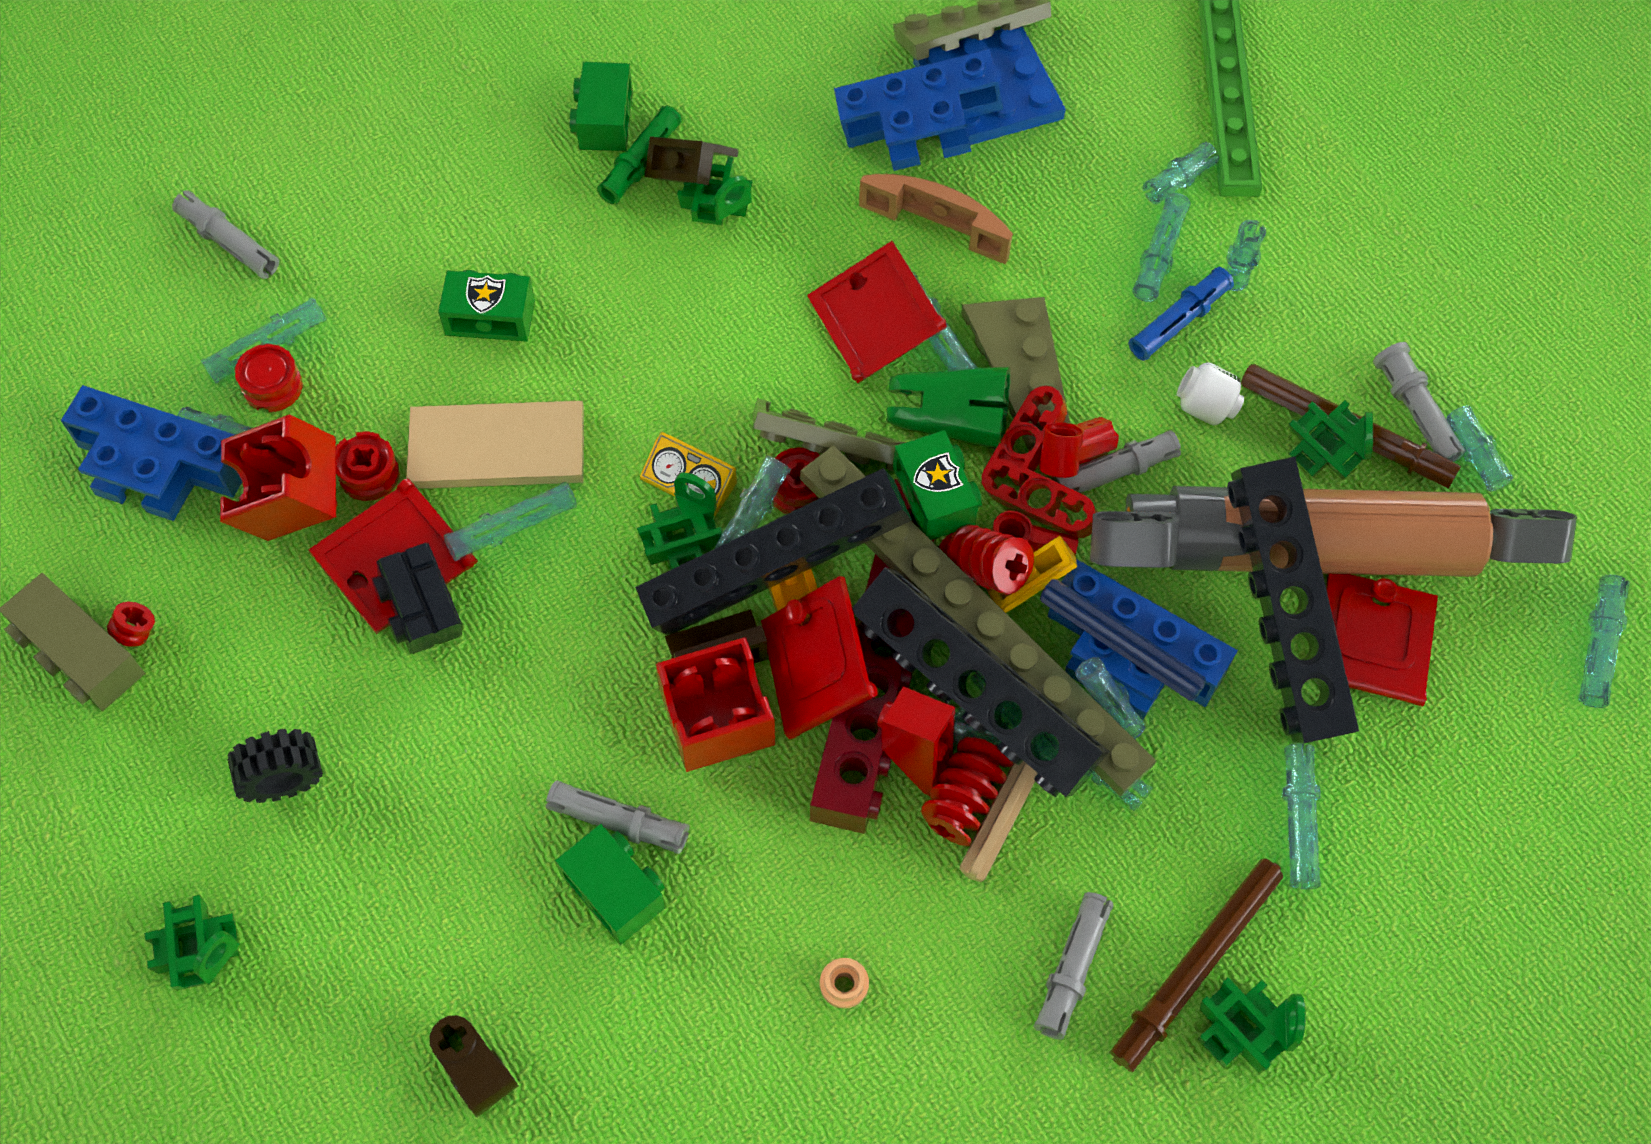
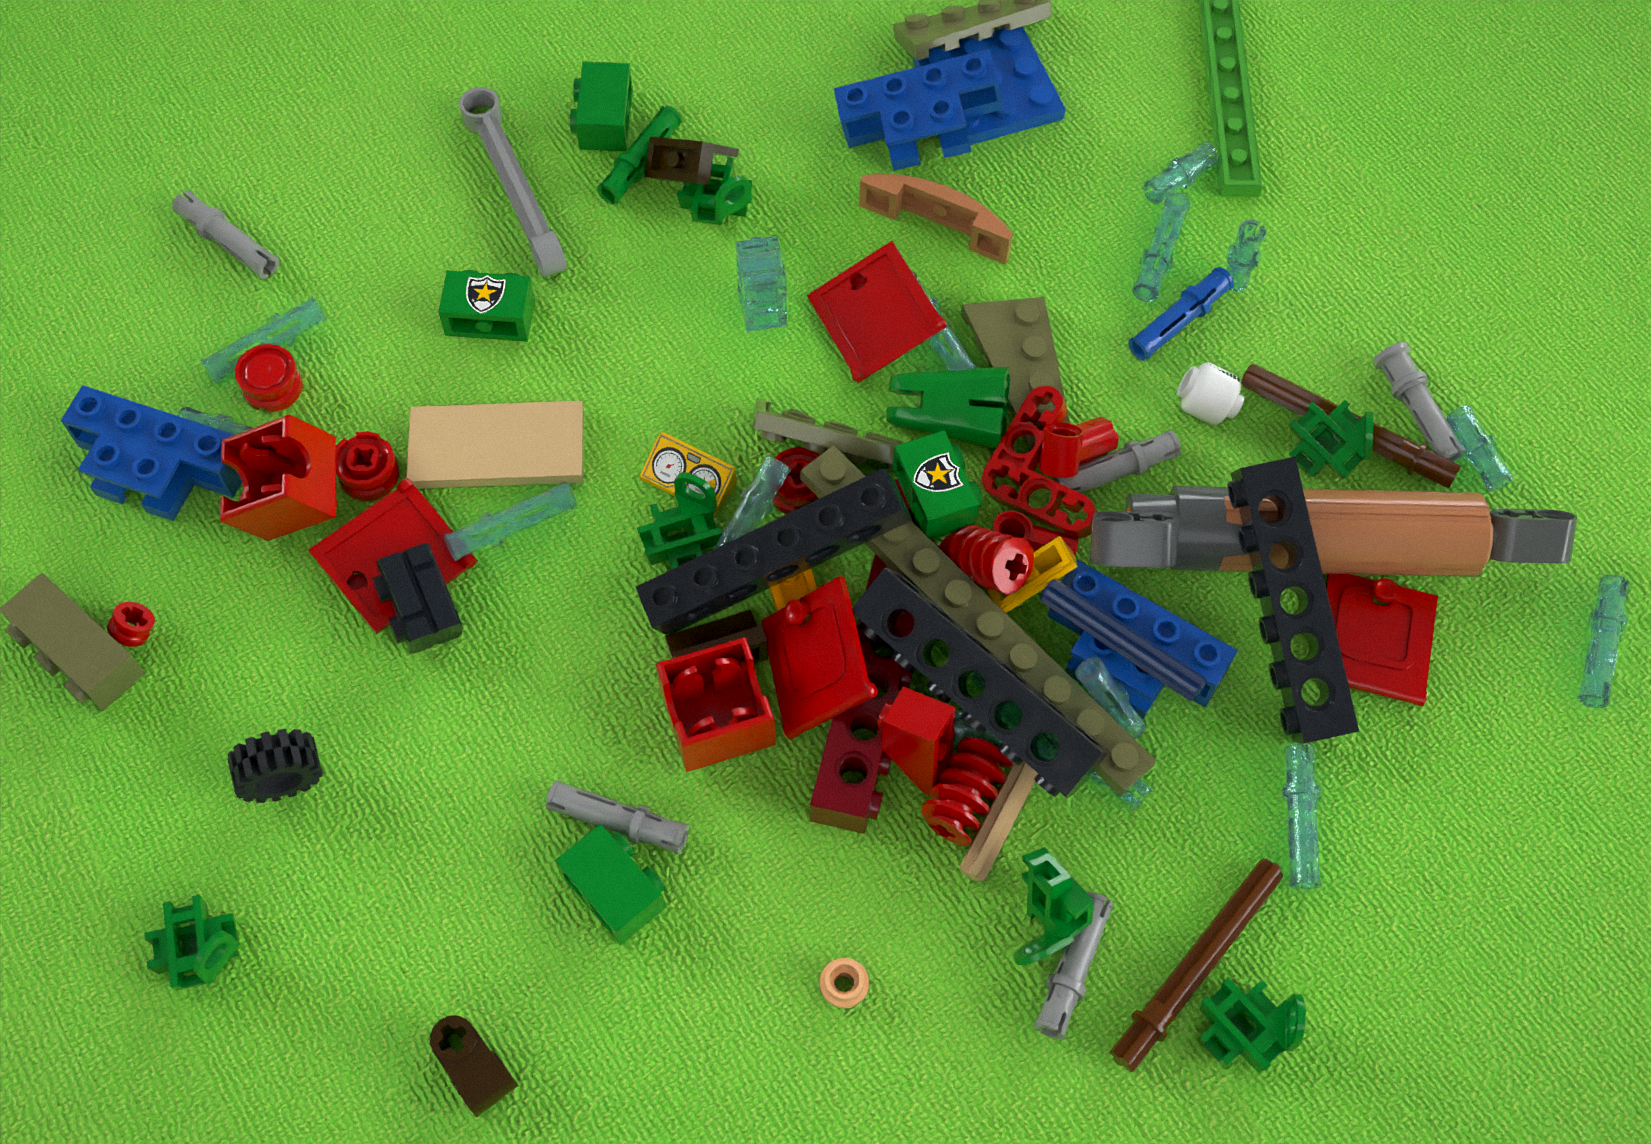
(542, 241): none -> light grey piece
(761, 283): none -> clear light blue brick
(1057, 904): none -> green piece

